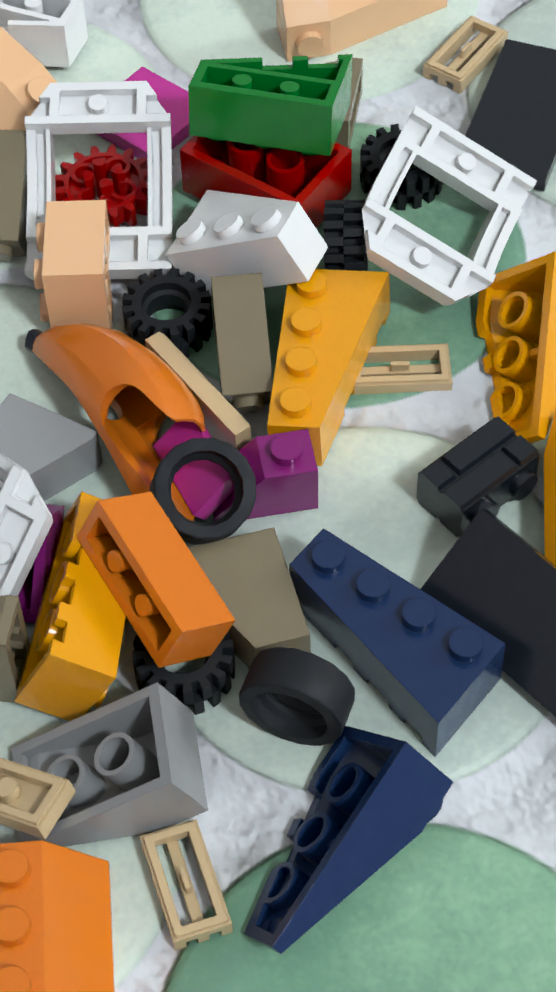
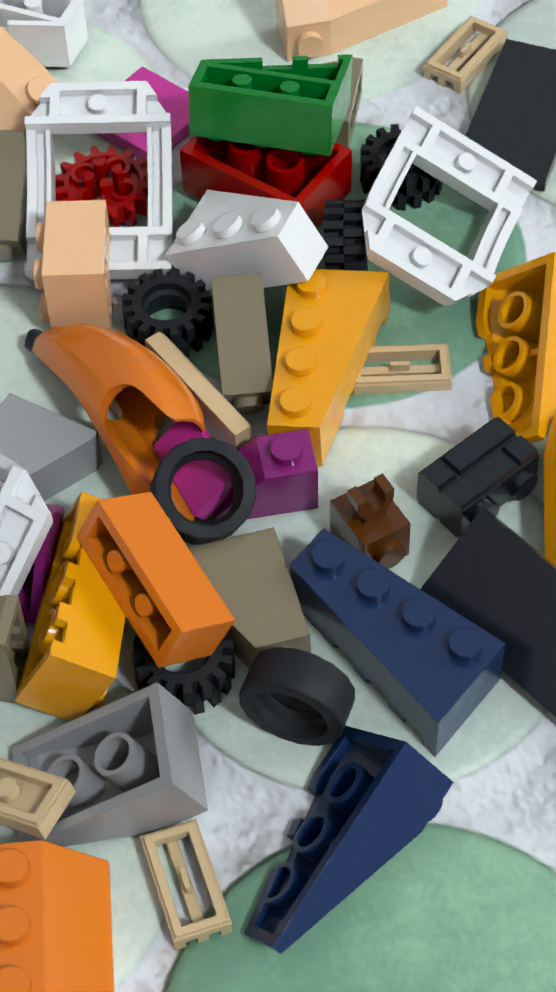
(372, 522): none -> reddish brown brick

